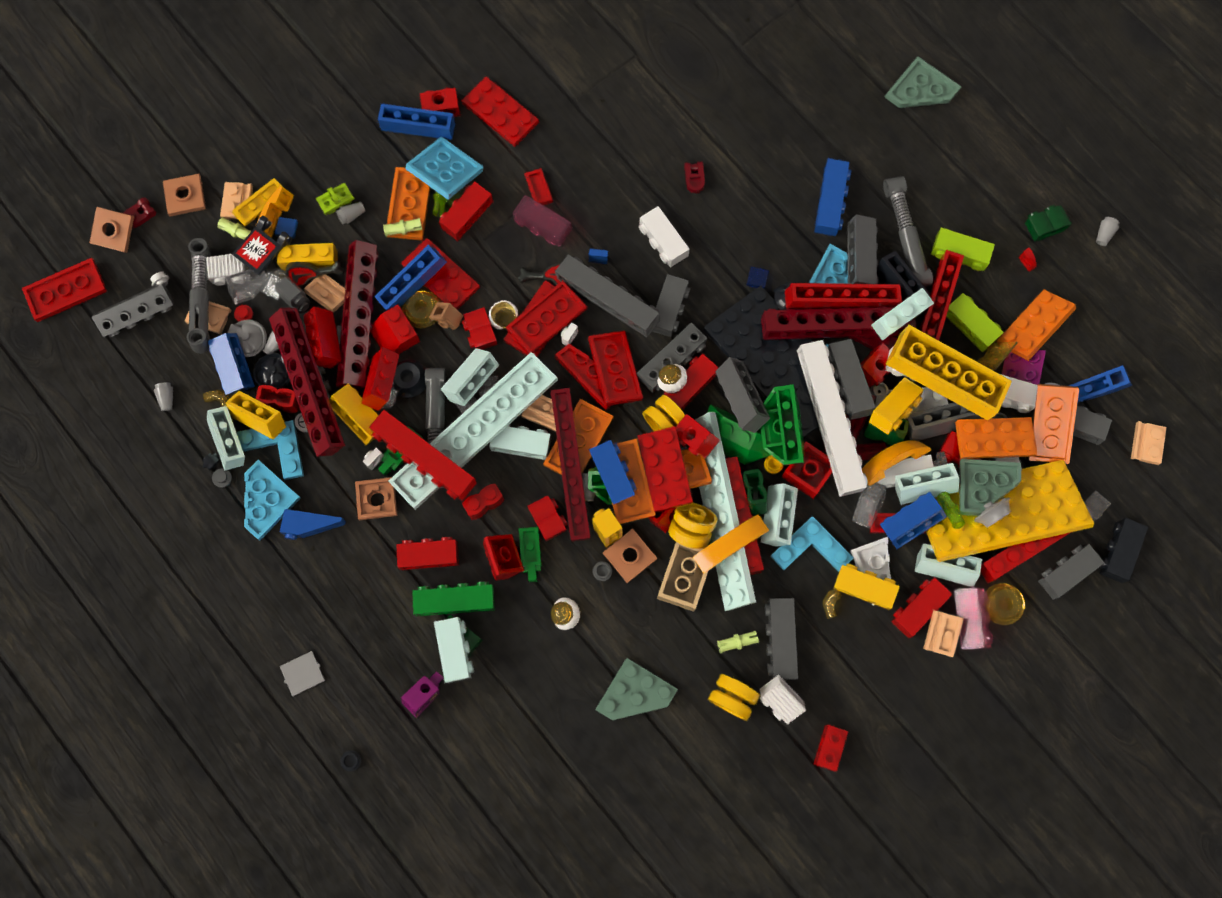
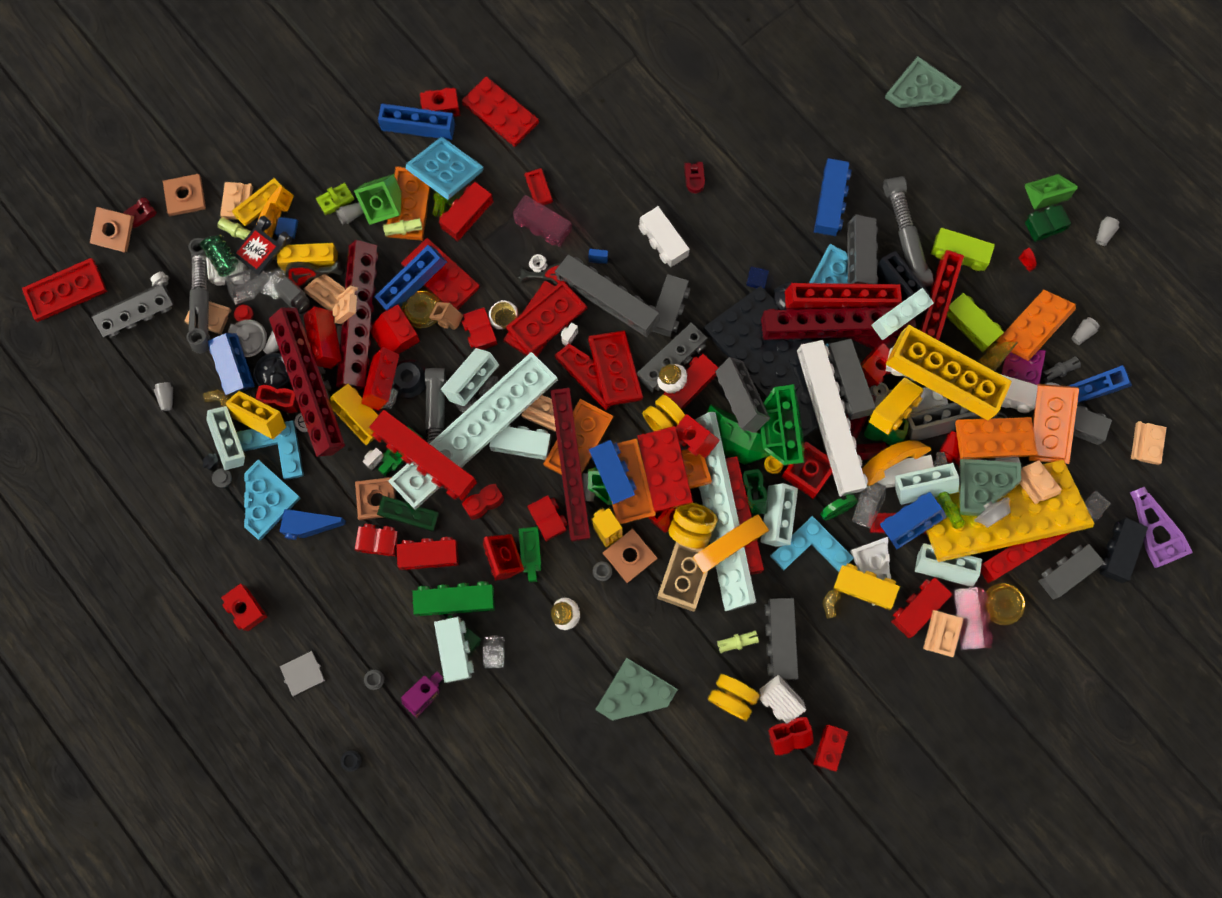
(219, 255): none -> clear green piece
(254, 613): none -> red brick
(346, 306): none -> light nougat plate
(374, 679): none -> dark grey plate
(377, 541): none -> red brick
(380, 199): none -> bright green slope
(405, 513): none -> dark green tile
(493, 652): none -> clear bracket
(534, 260): none -> white plate
(791, 736): none -> red brick
(838, 507): none -> green tile
(1038, 482): none -> light nougat plate
(1049, 191): none -> bright green slope
(1060, 369): none -> dark grey pin
(1085, 330): none -> light grey cone
(1168, 551): none -> medium lavender plate

